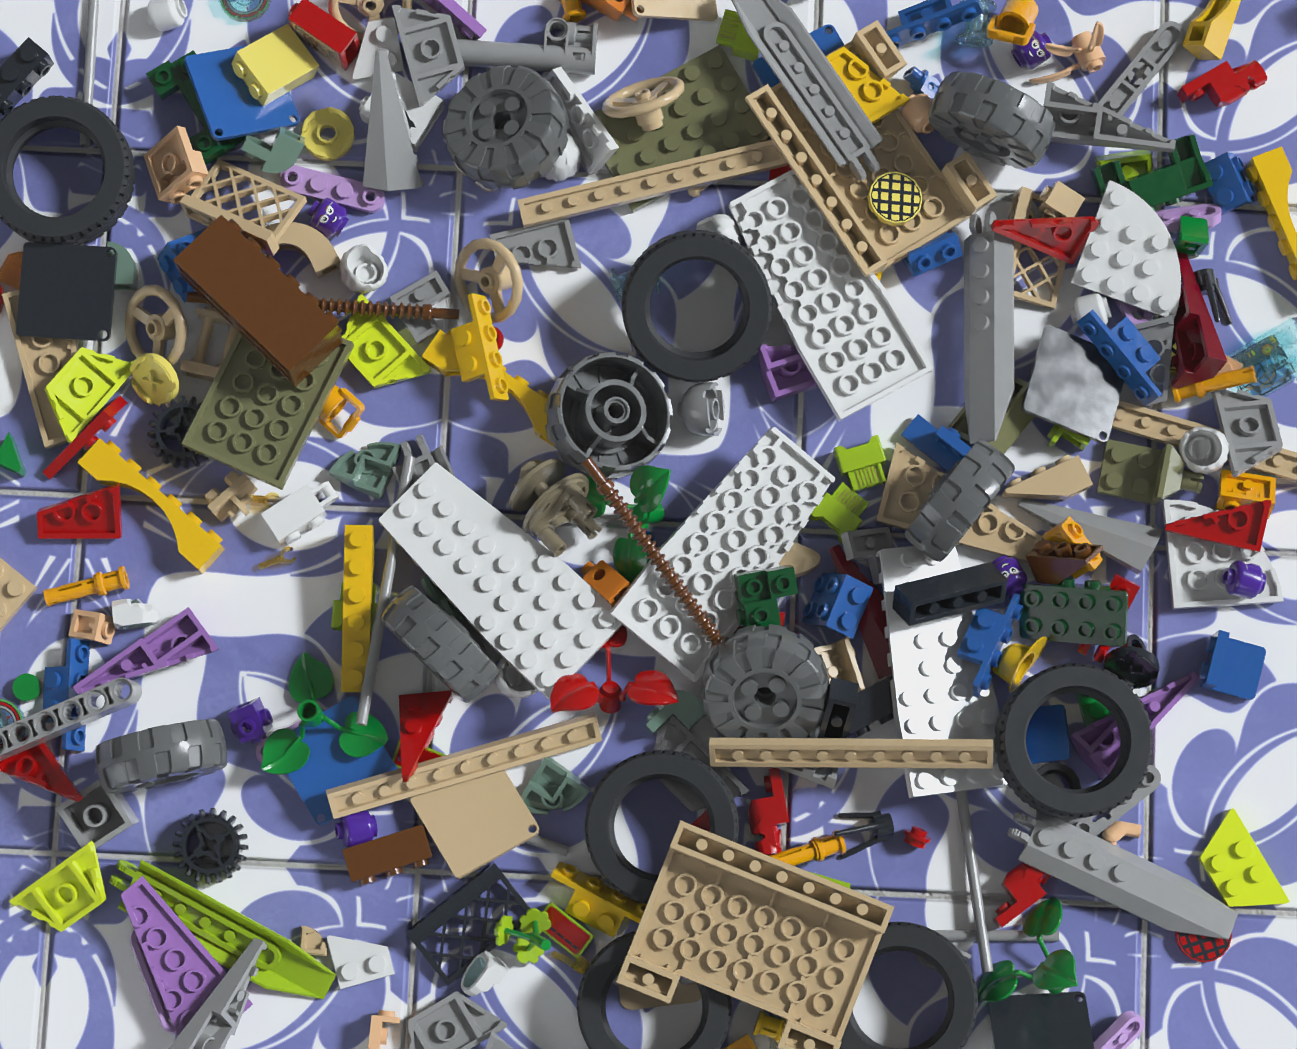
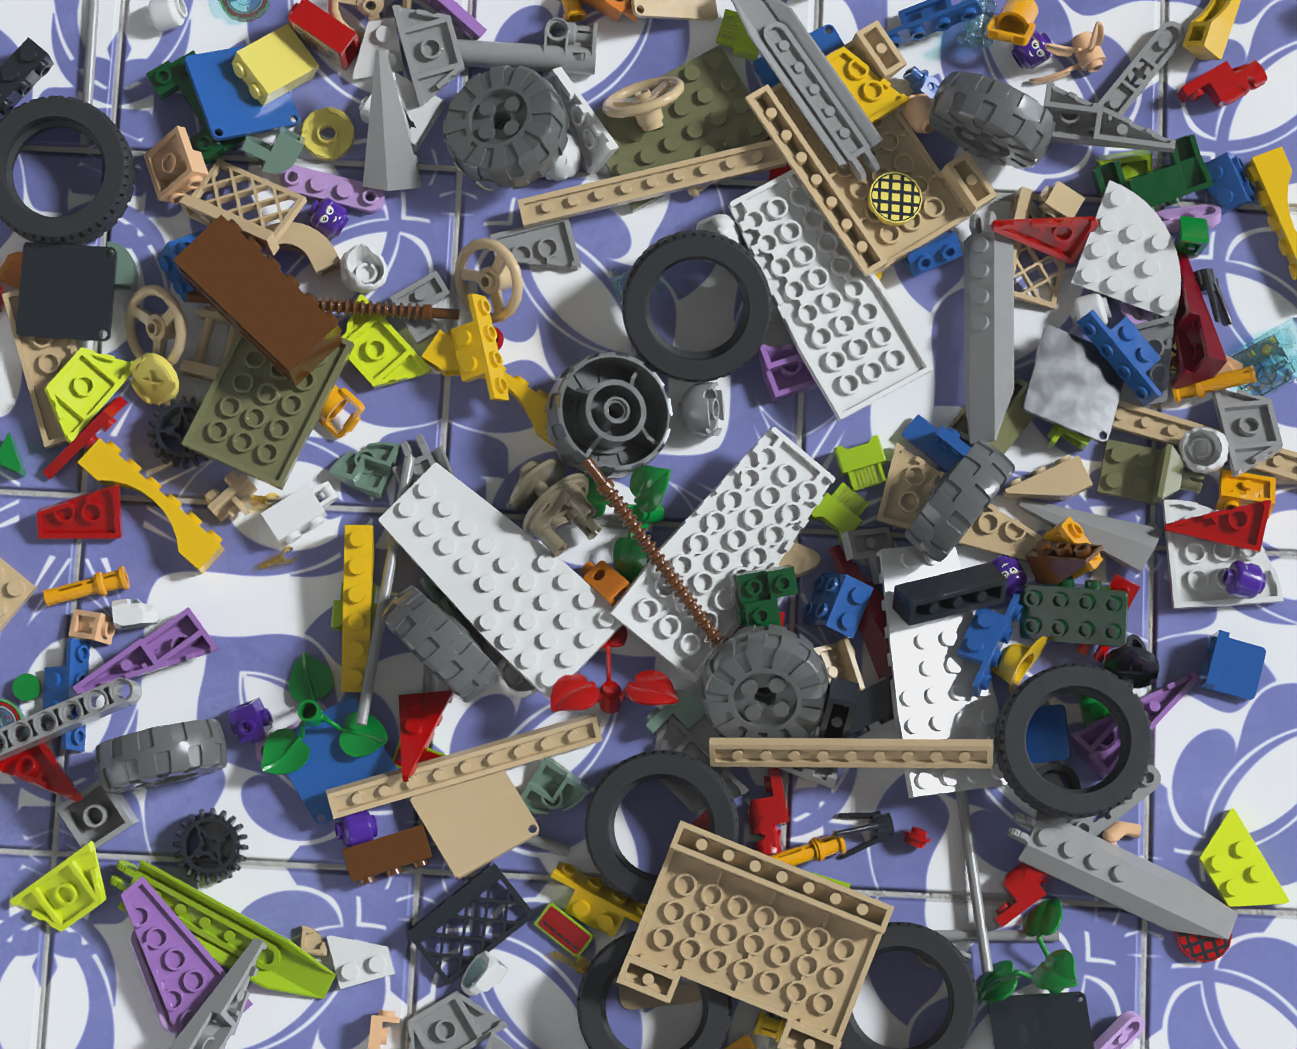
(528, 946): lime plant -> none

